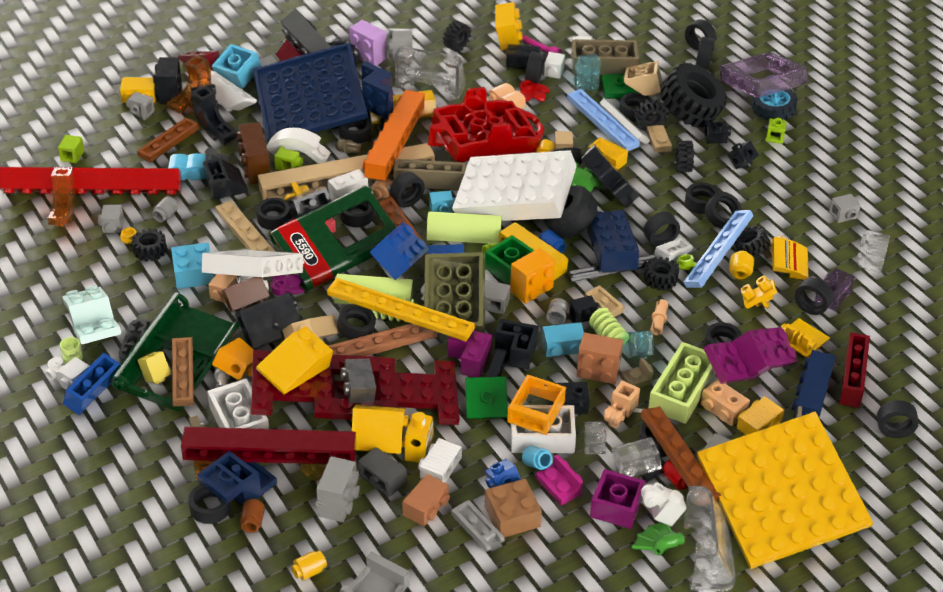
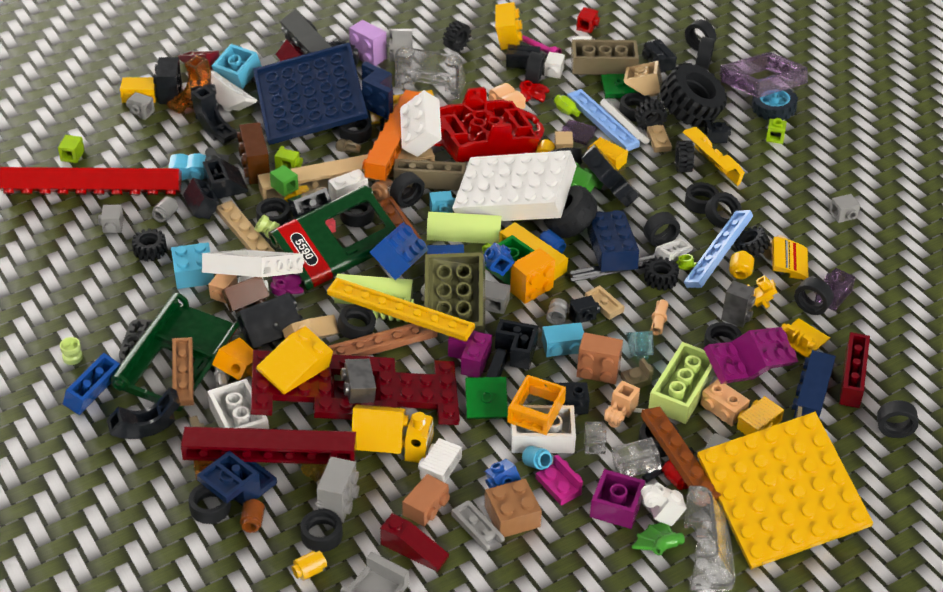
(63, 197): clear orange arch -> none
(67, 373): white brick -> none
(91, 314): light aqua bracket -> none
(127, 235): yellow plate -> none
(146, 422): none -> black arch
(154, 367): light yellow brick -> none
(168, 140): dark orange plate -> none
(201, 198): none -> black brick
(265, 225): none -> yellowish green wheel
(284, 180): none -> bright green brick
(299, 140): white arch -> none
(318, 517): none -> black tyre
(382, 471): dark grey brick -> none
(411, 542): none -> dark red slope
(420, 123): none -> white brick
(498, 258): none -> blue brick
(566, 105): none -> lime plant
(581, 132): none -> clear purple piece
(587, 20): none -> red brick
(587, 72): clear light blue brick -> none
(607, 325): yellowish green piece -> none
(659, 52): none -> black brick
(724, 163): none -> yellow piece
(738, 304): none -> flat silver brick
(742, 155): black brick -> none
(873, 252): clear brick -> none

